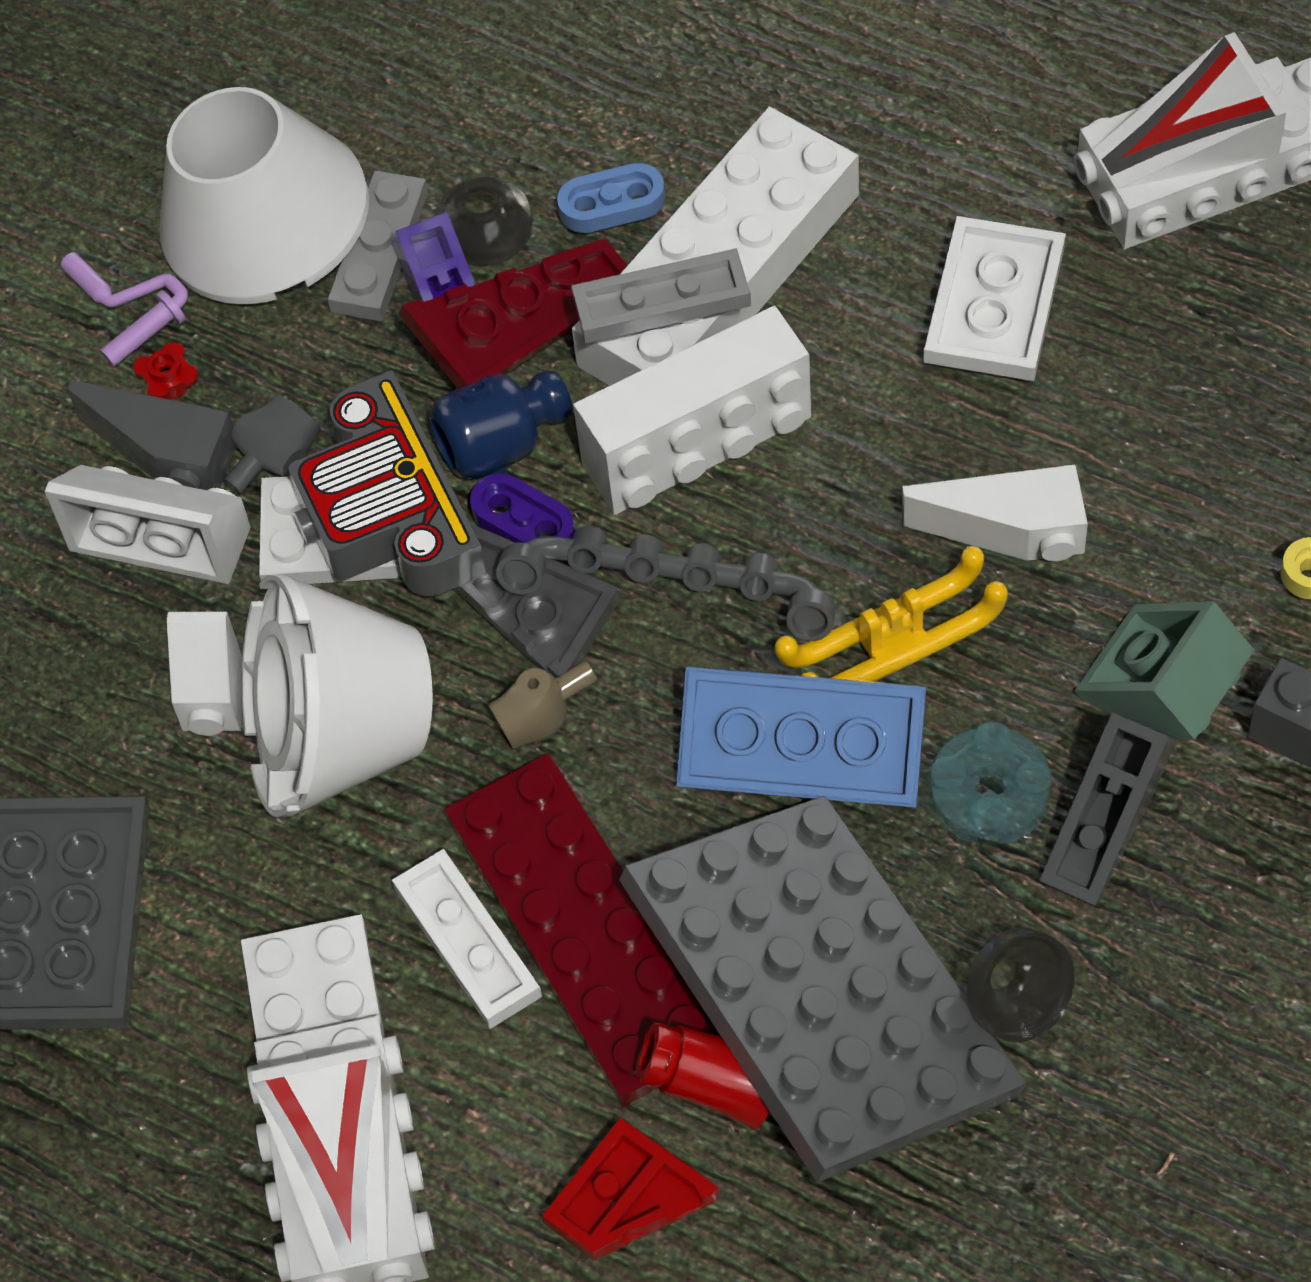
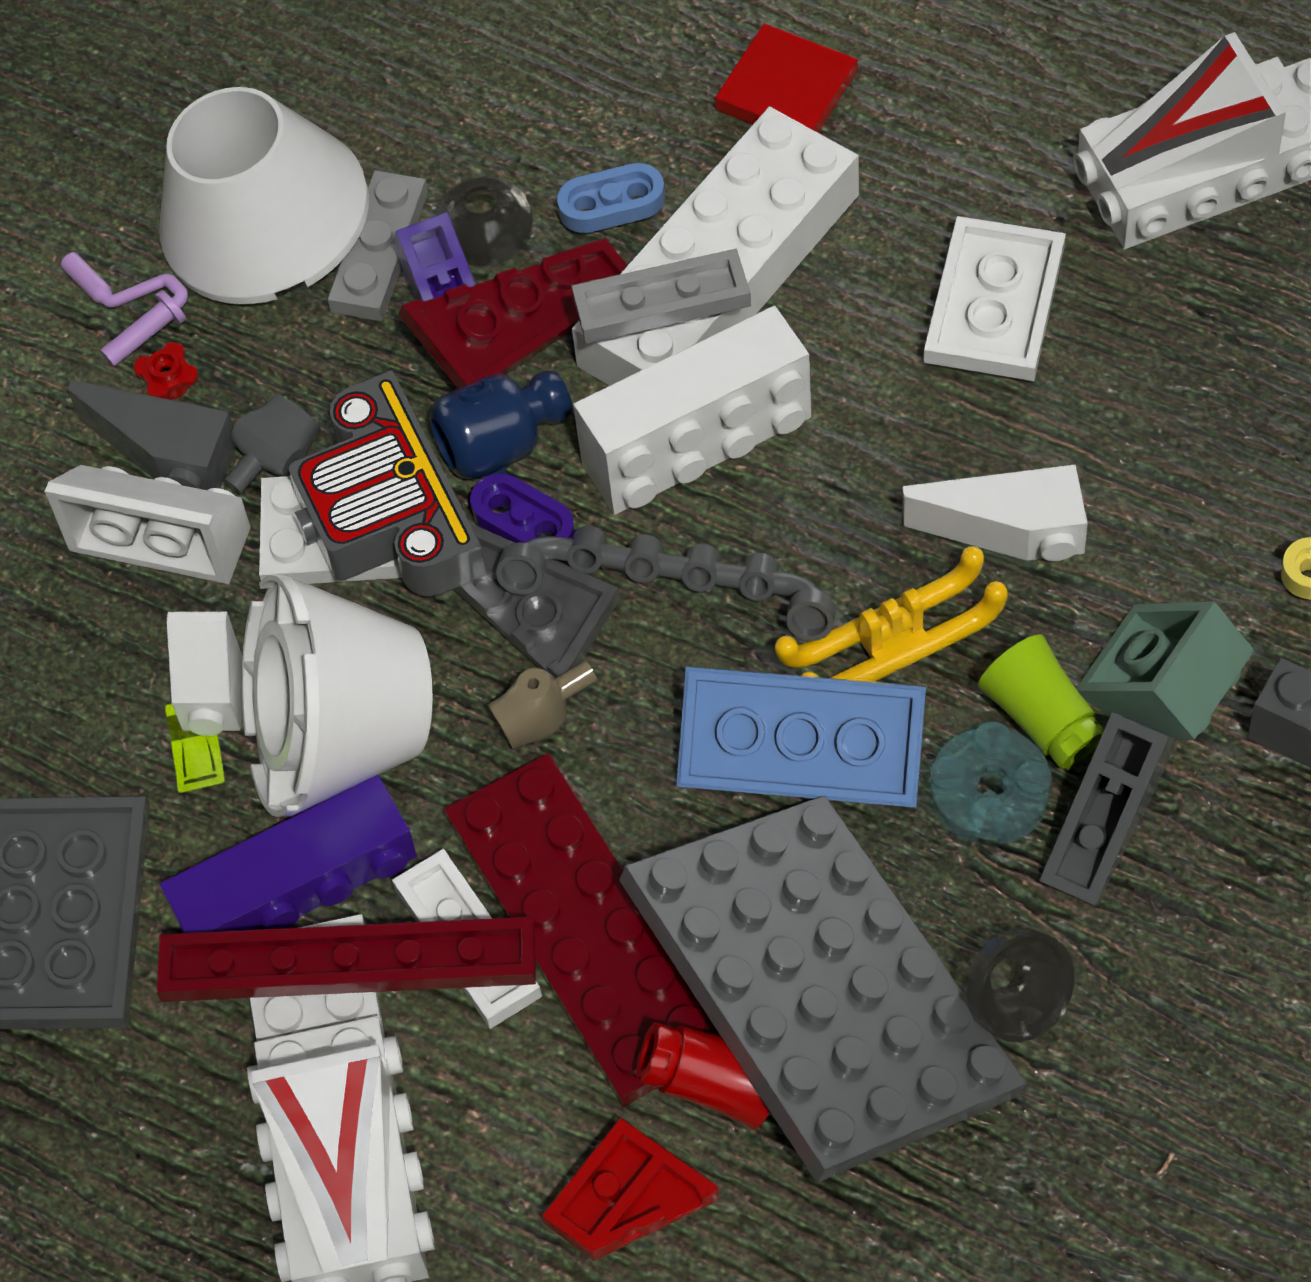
(195, 756): none -> clear neon green sticker
(295, 865): none -> dark purple brick
(346, 959): none -> dark red plate
(788, 75): none -> red tile
(1043, 701): none -> lime plant

